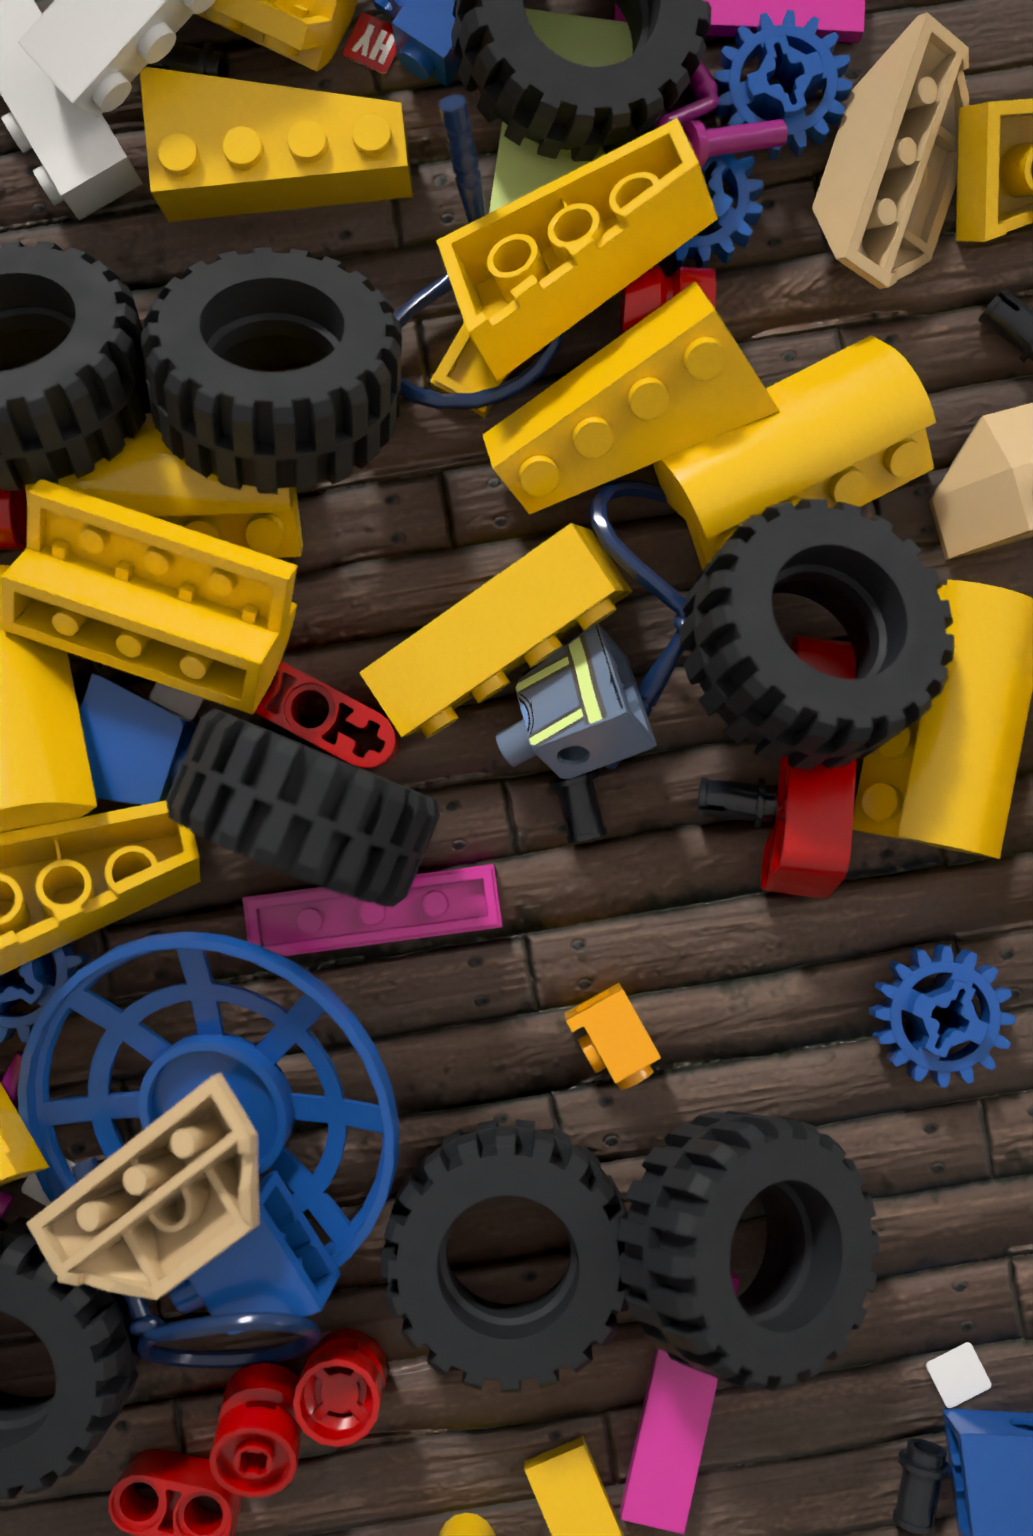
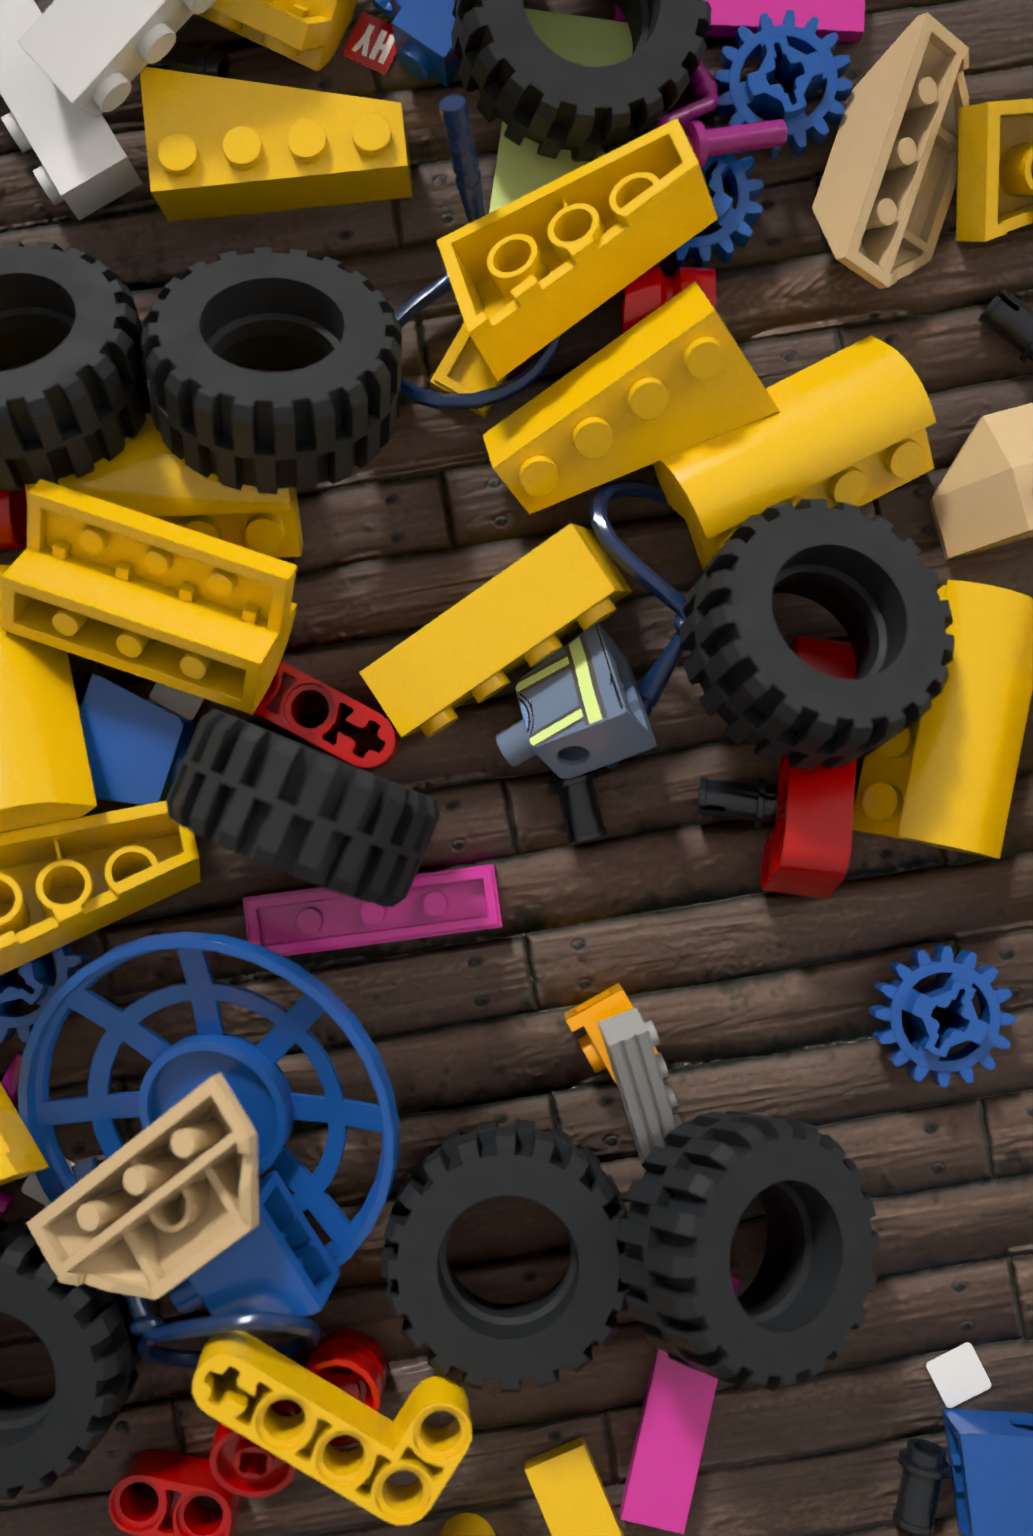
(330, 1412): none -> yellow beam
(639, 1079): none -> light grey piece

